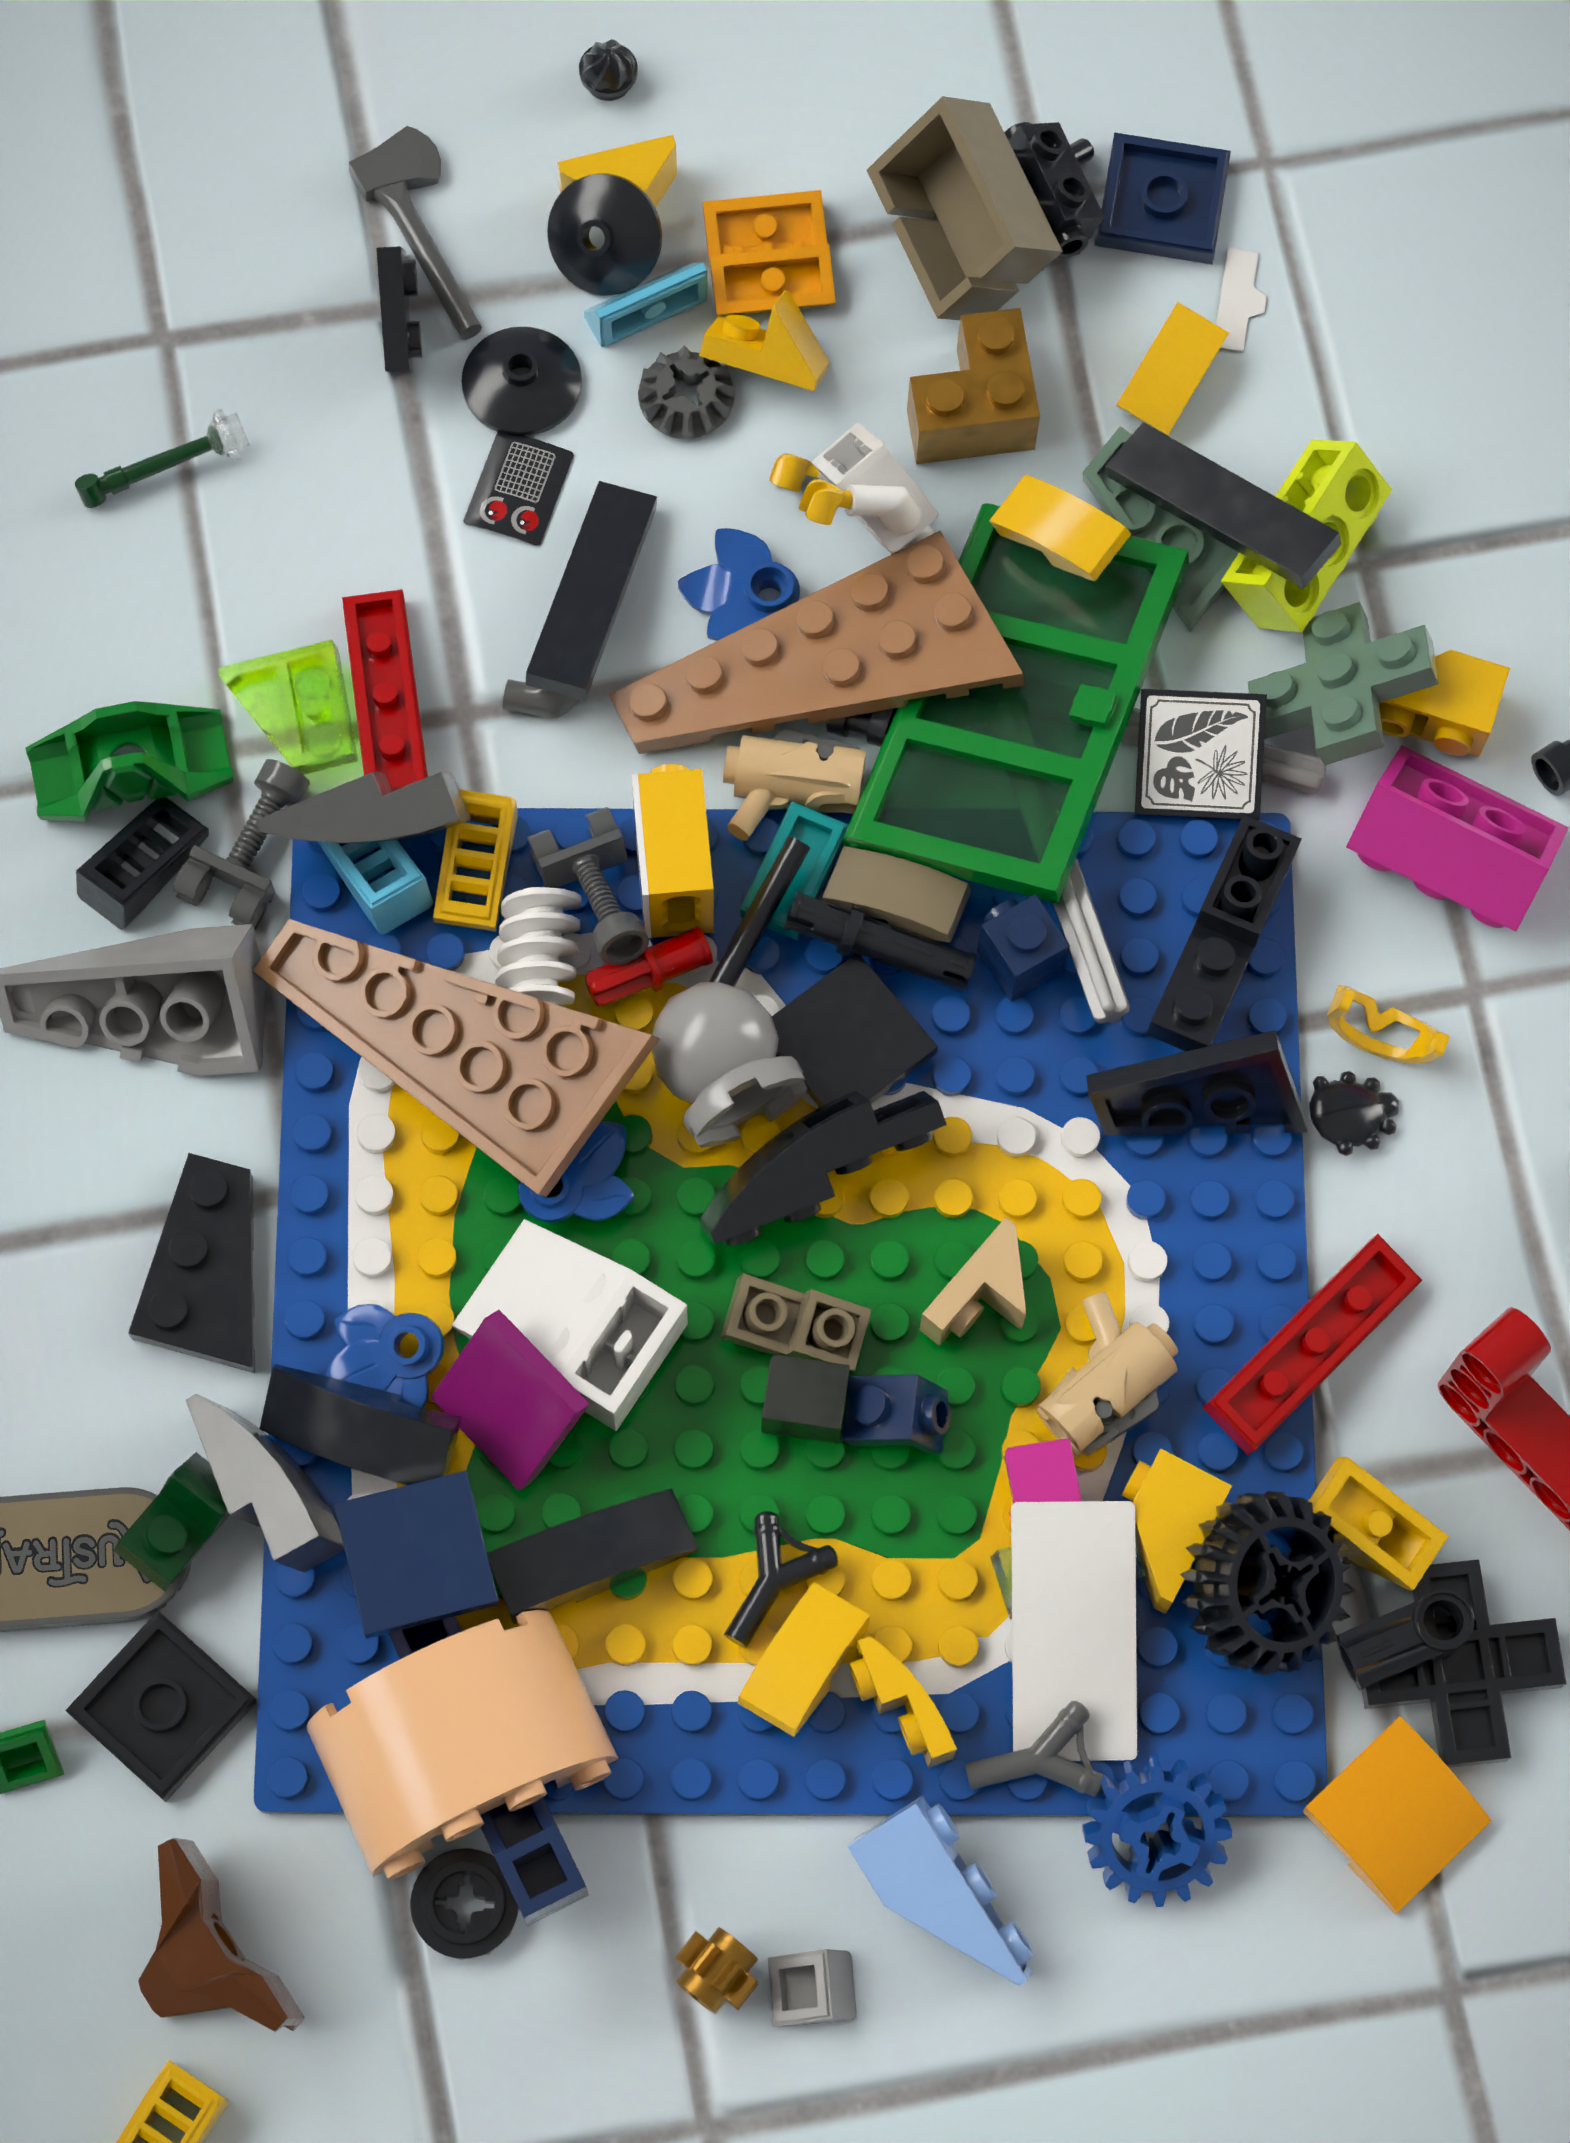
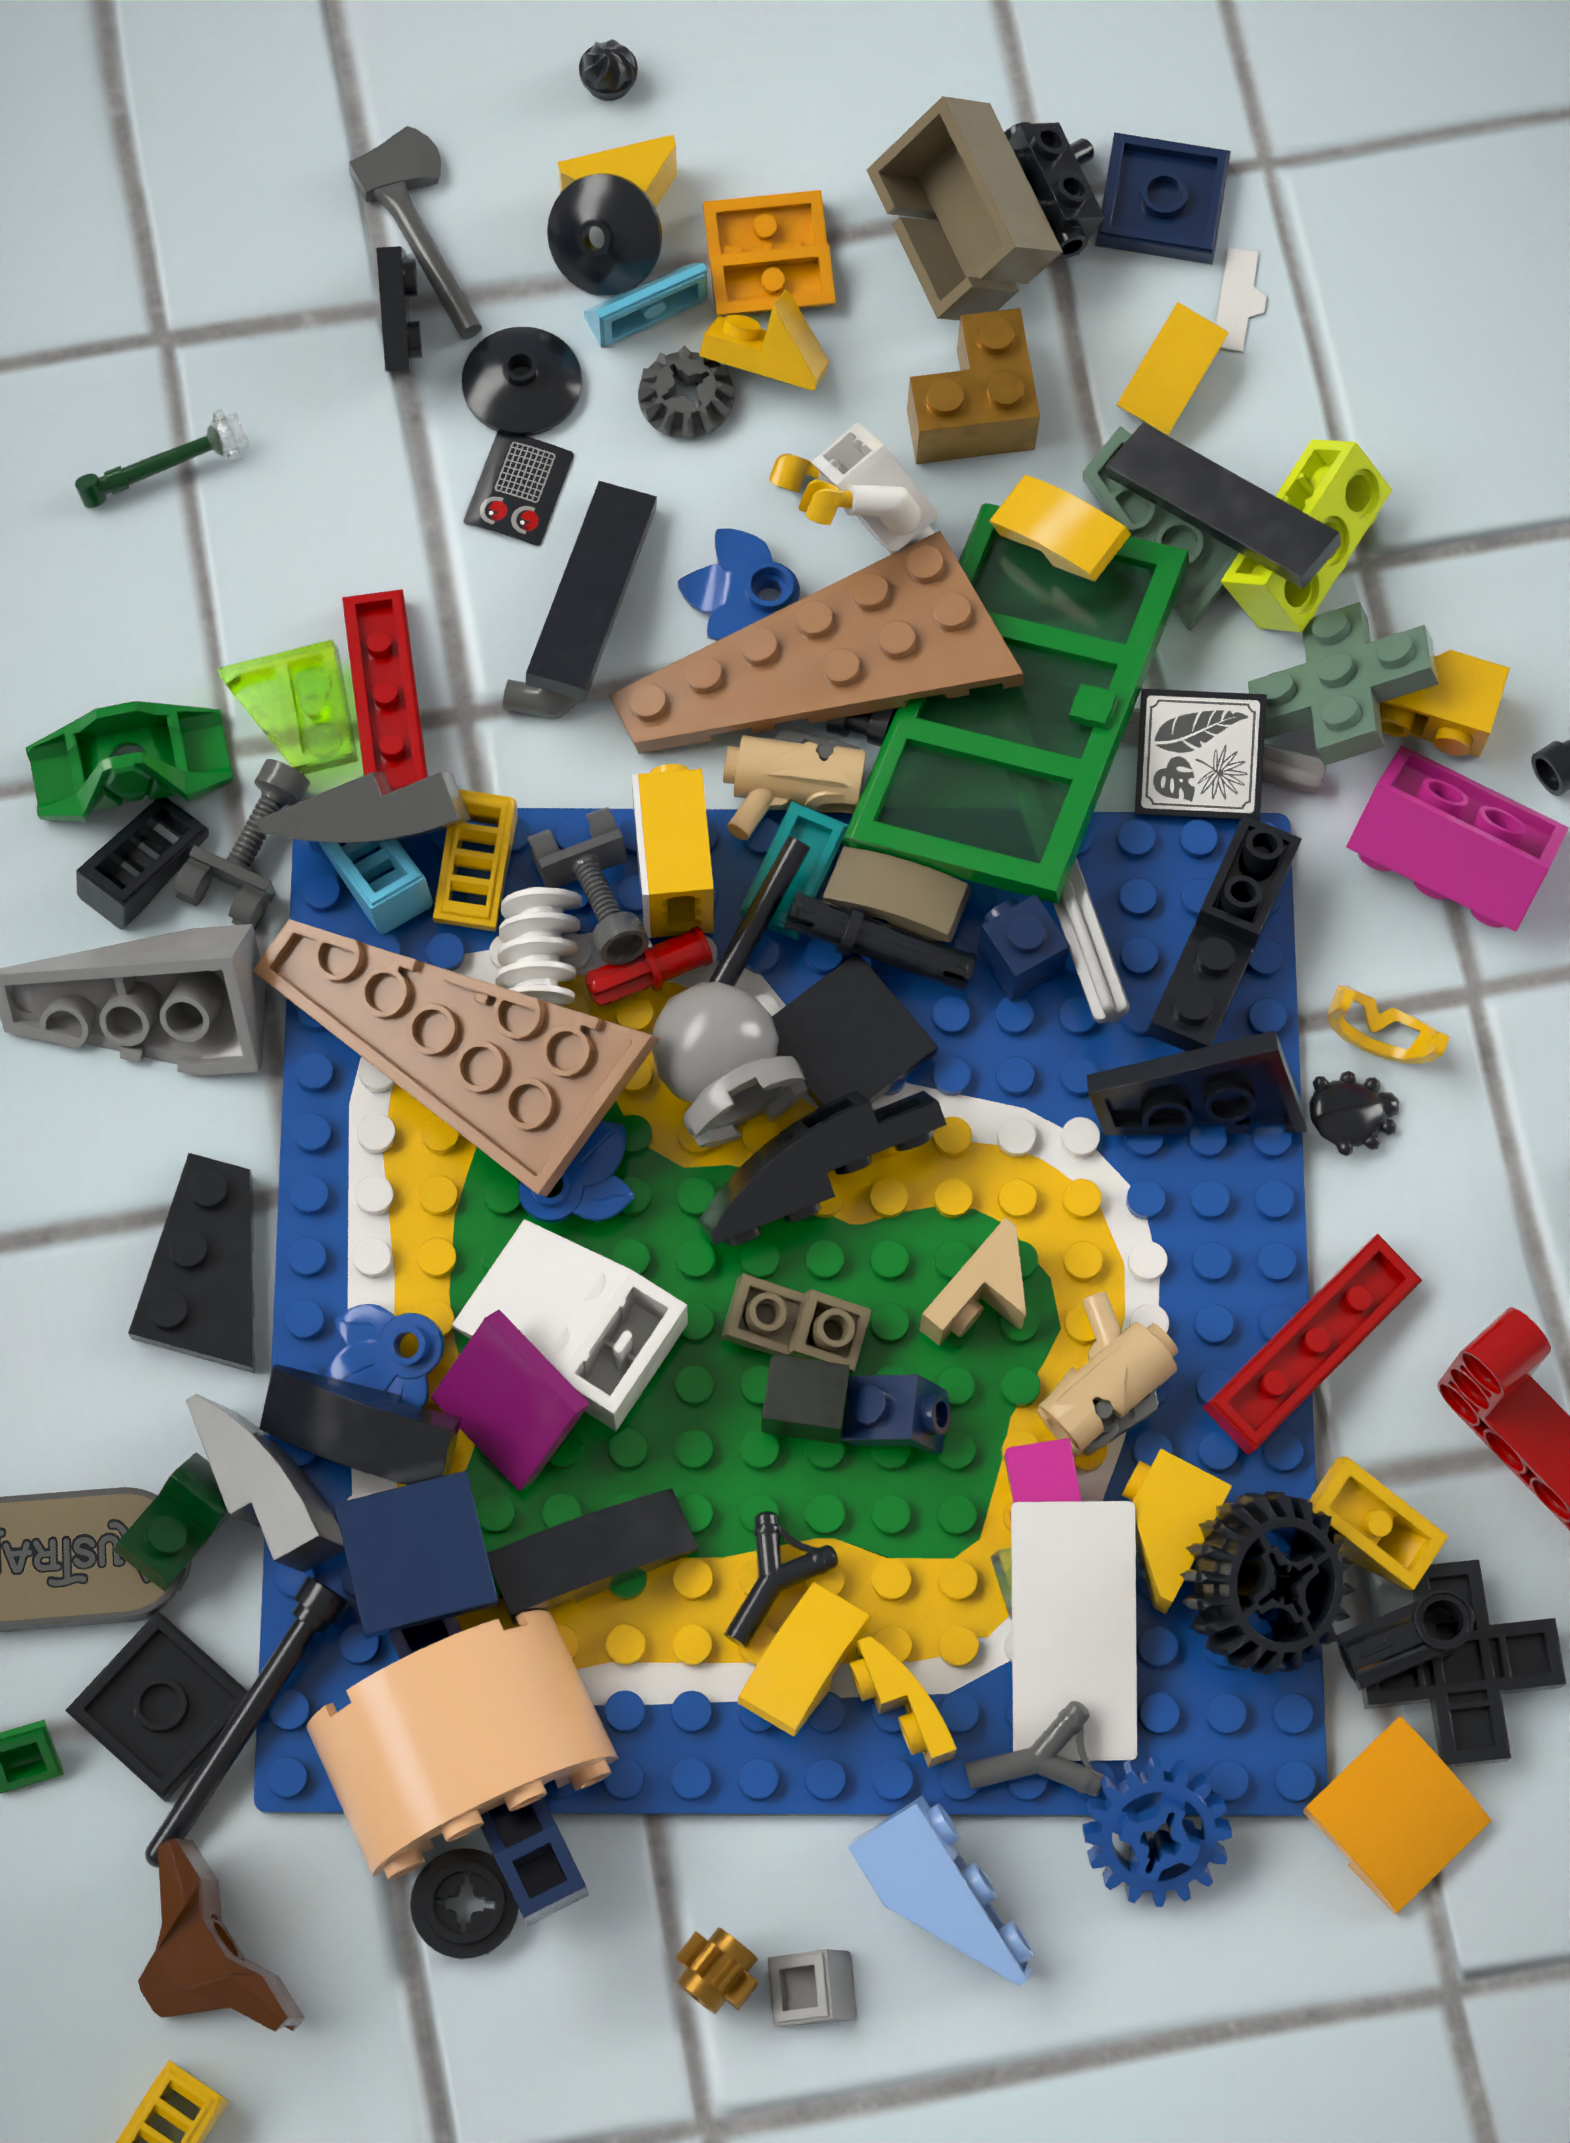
(314, 1613): none -> black piece

